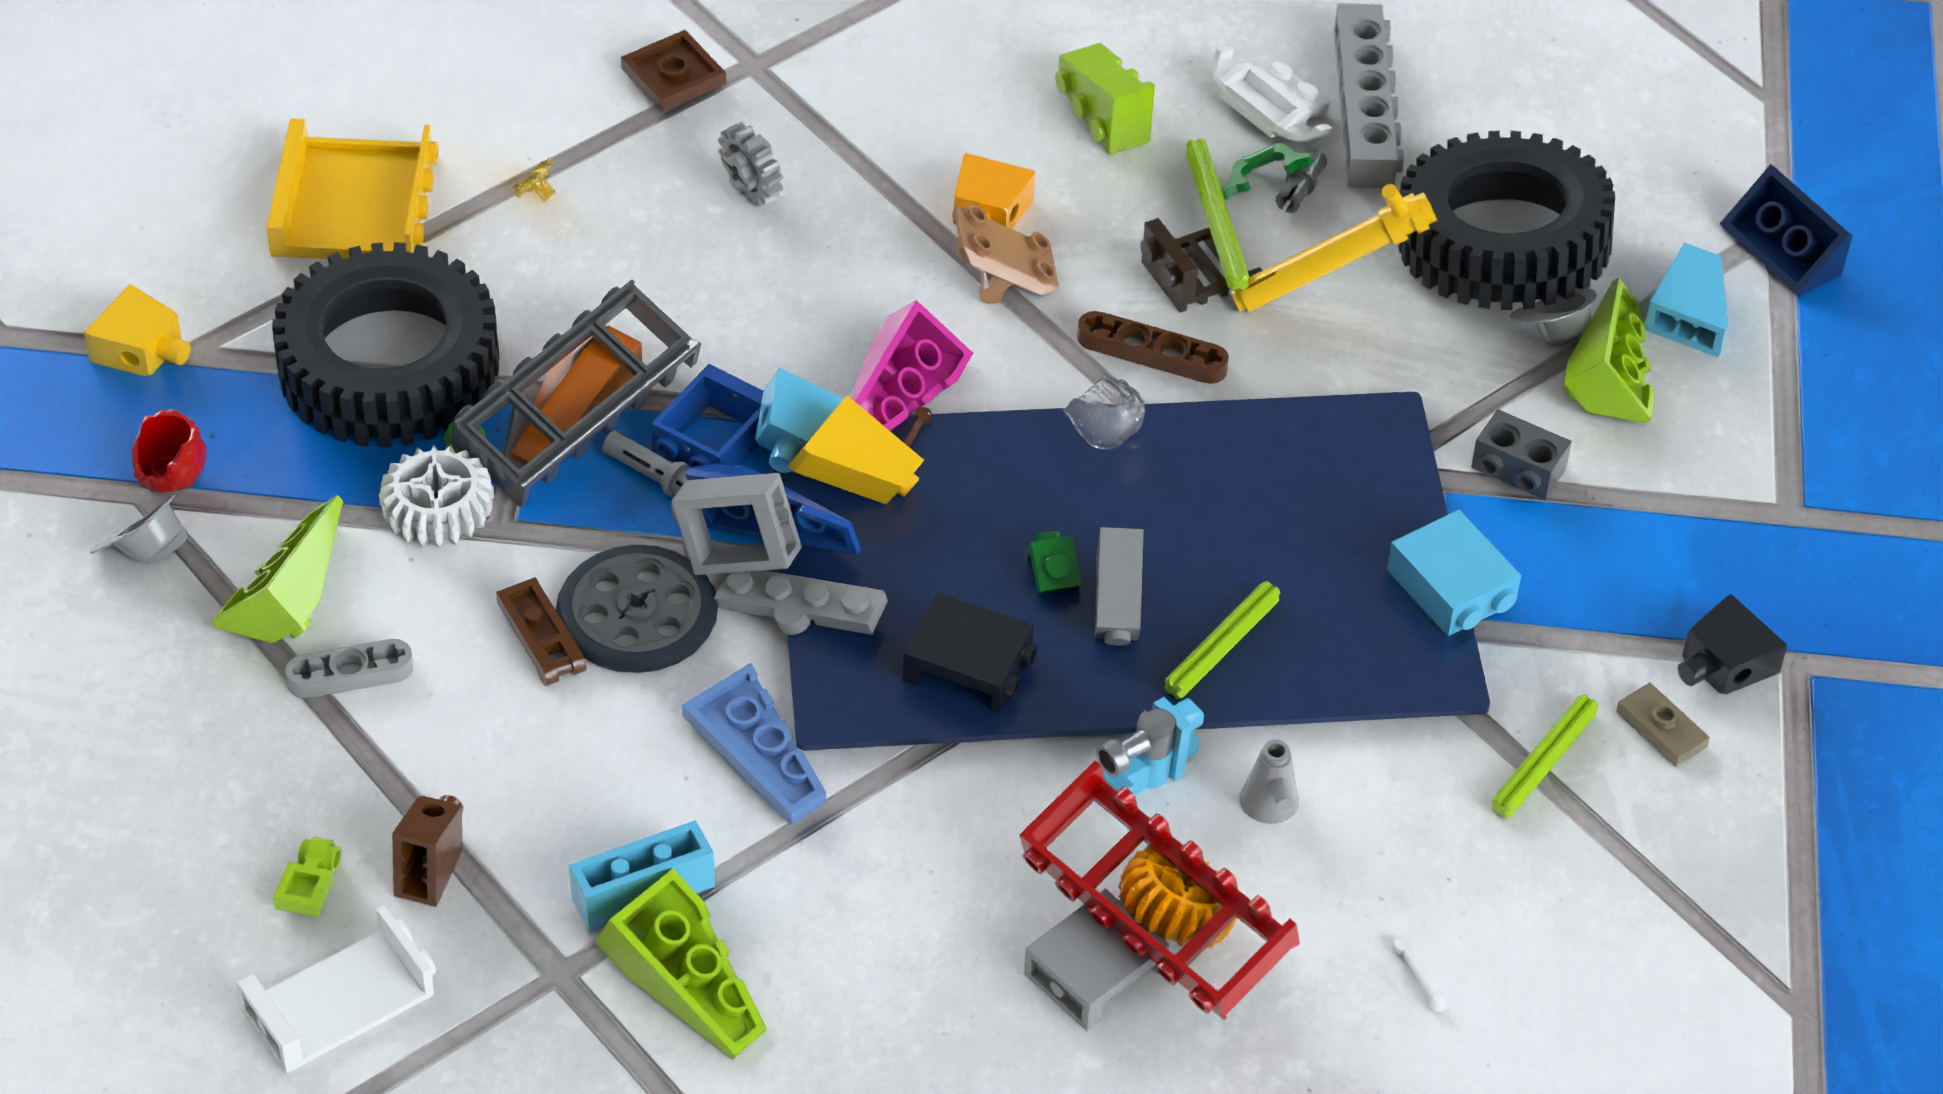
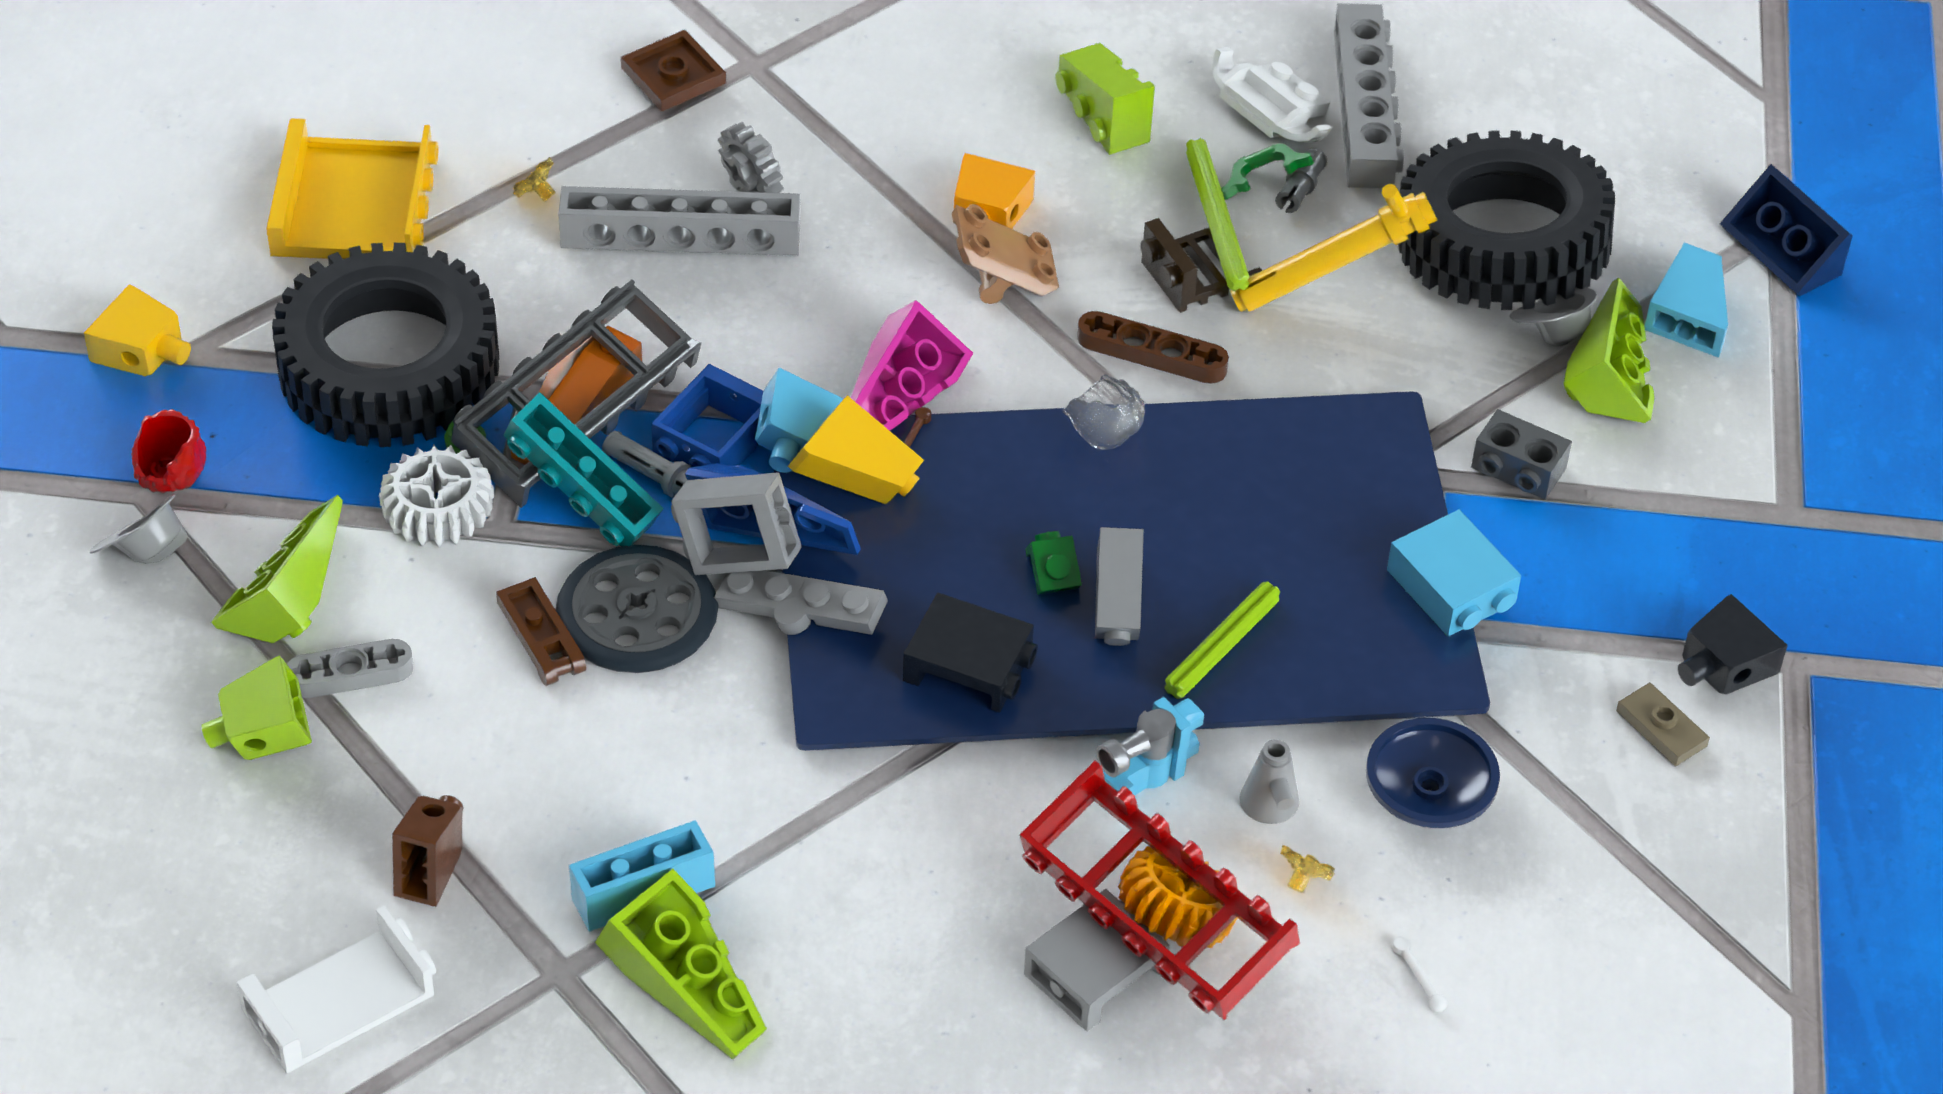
(261, 713): none -> lime torso
(308, 883): lime plate -> none
(581, 472): none -> teal brick
(679, 220): none -> light grey brick
(749, 734): medium blue wing -> none
(1305, 869): none -> clear yellow plant
(1434, 757): none -> dark blue dish
(1544, 756): lime axle -> none

